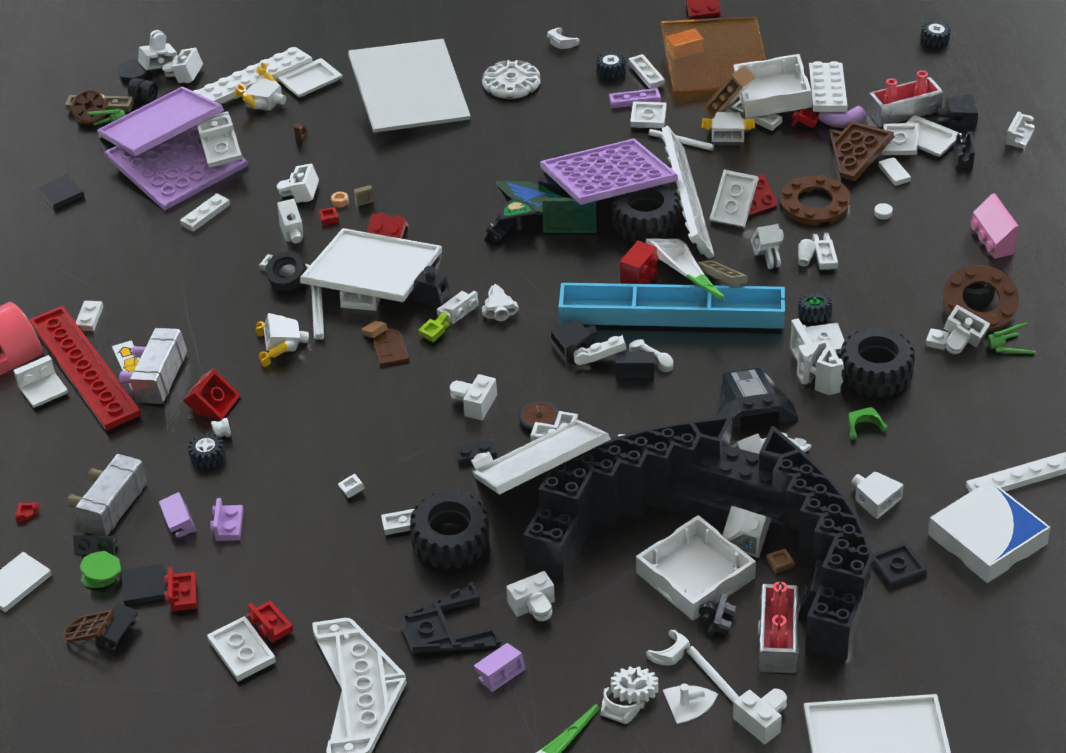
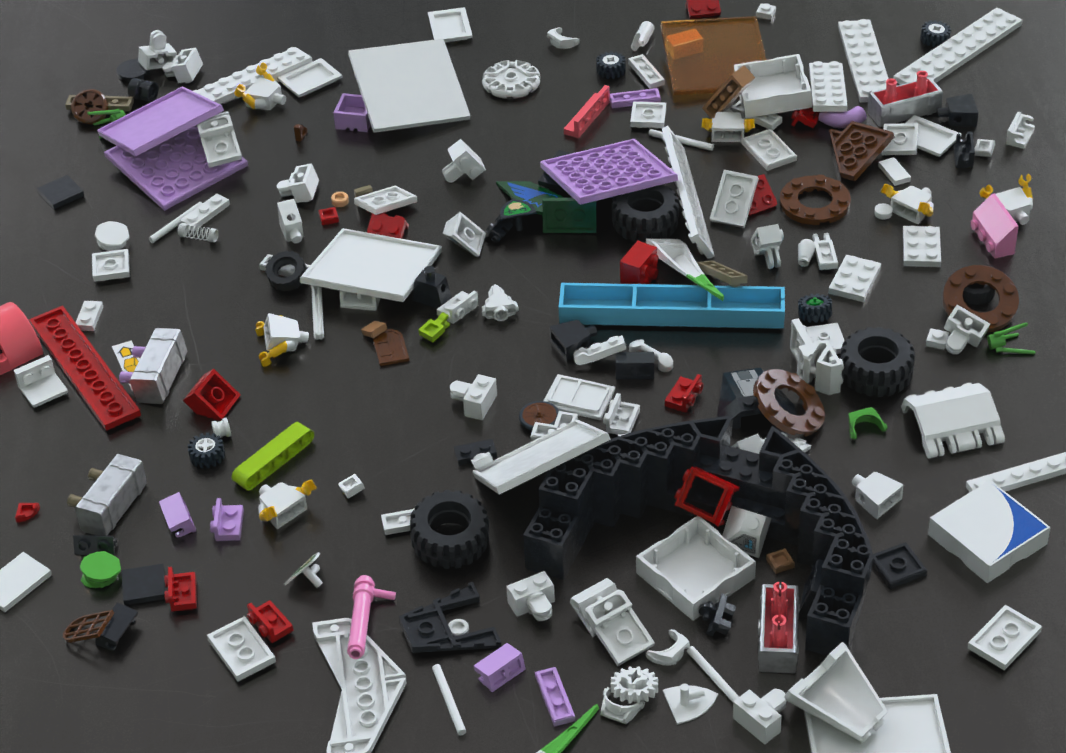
(110, 265): none -> white plate
(111, 235): none -> white hat
(172, 224): none -> white bar
(212, 235): none -> white piece
(272, 456): none -> lime beam
(283, 502): none -> white torso
(310, 573): none -> white shield
(351, 113): none -> lavender piece
(363, 596): none -> bright pink cylinder
(385, 200): none -> white tile
(450, 24): none -> white piece
(458, 627): none -> white tile
(460, 728): none -> white bar
(463, 162): none -> white brick
(465, 234): none -> white slope
(555, 696): none -> lavender tile
(580, 396): none -> white piece
(588, 113): none -> coral fence
(611, 618): none -> white piece
(620, 416): none -> white bracket
(642, 35): none -> white piece
(684, 393): none -> red bracket
(724, 503): none -> red window
(764, 391): none -> reddish brown plate
(765, 11): none -> white plate
(769, 149): none -> white tile
(840, 695): none -> white cone
(854, 278): none -> white plate
(863, 57): none -> white plate
(910, 203): none -> white torso
(921, 246): none -> white plate
(955, 417): none -> white hinge
(961, 47): none -> white plate
(984, 147): none -> white tile
(1004, 637): none -> white plate
(1016, 201): none -> white torso

